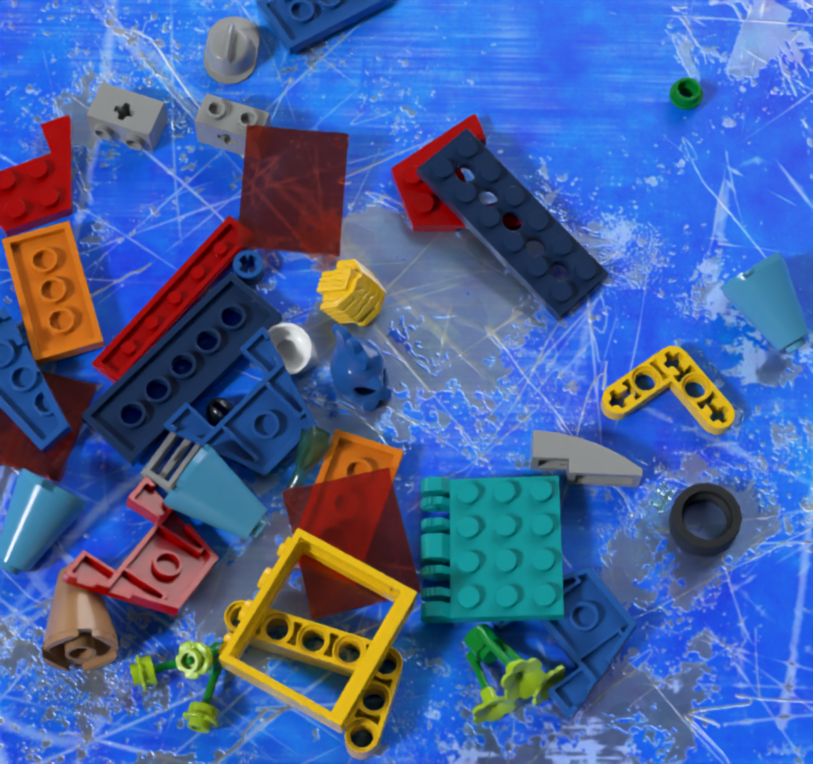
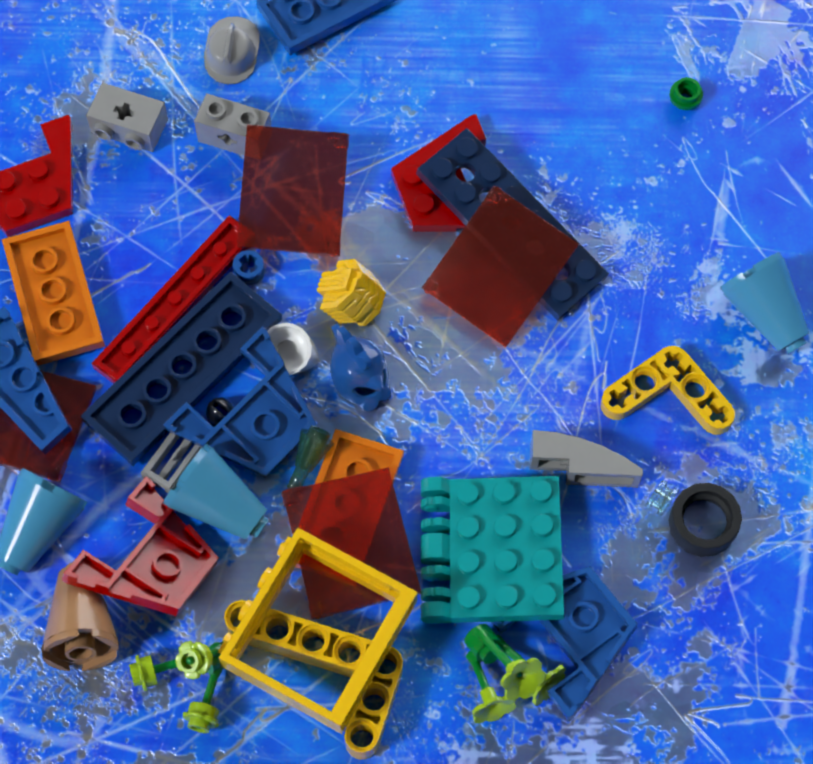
(500, 266): none -> clear red piece

